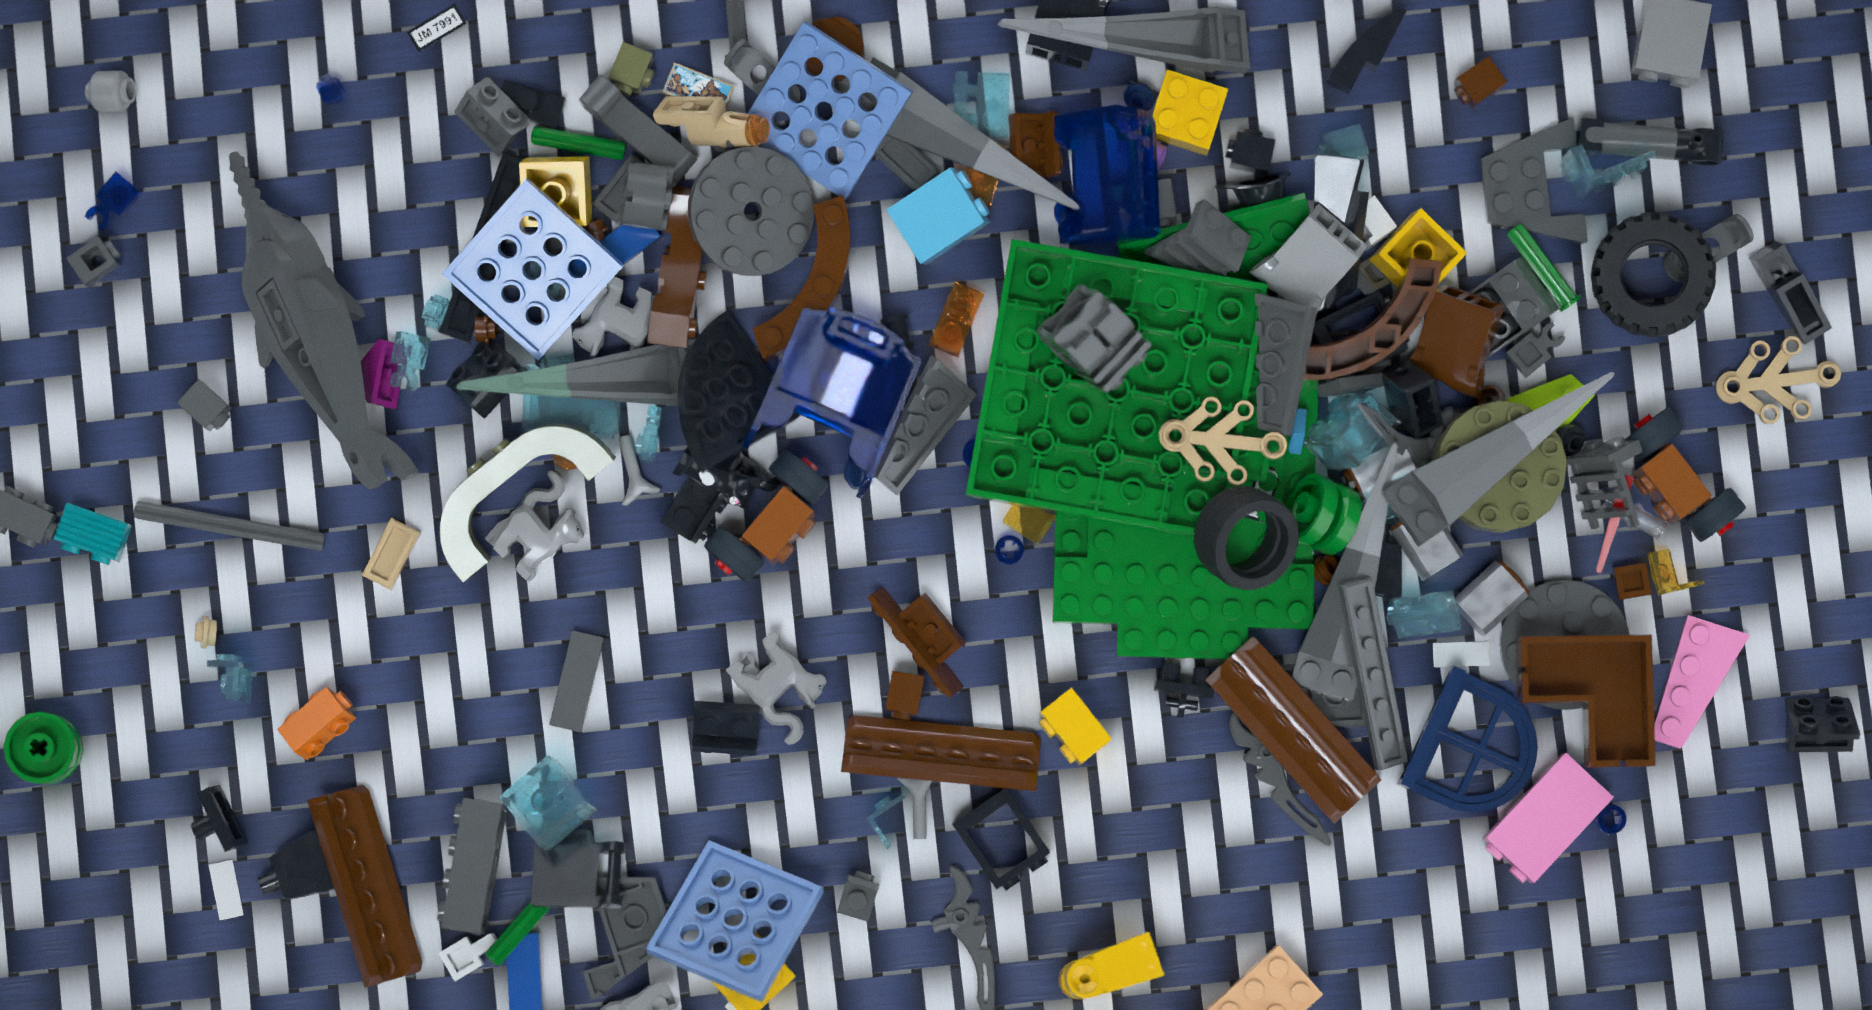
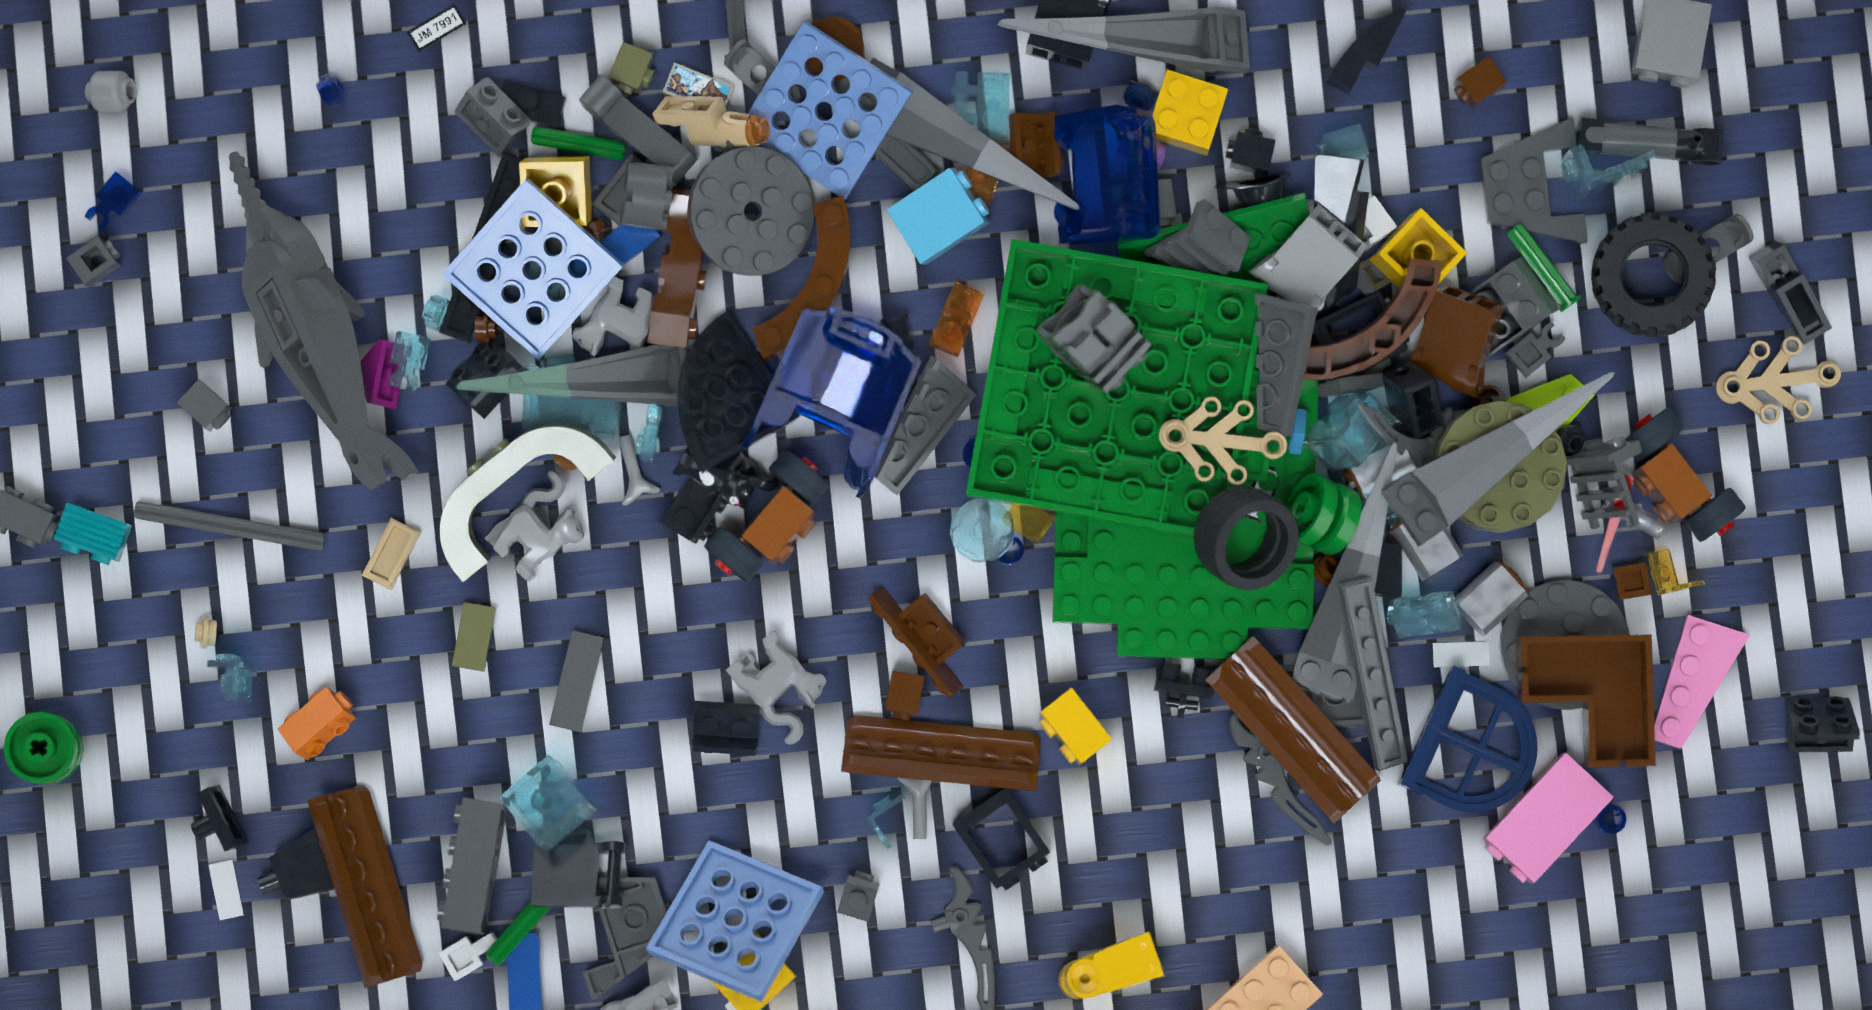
(474, 637): none -> olive tile
(982, 530): none -> clear light blue tile

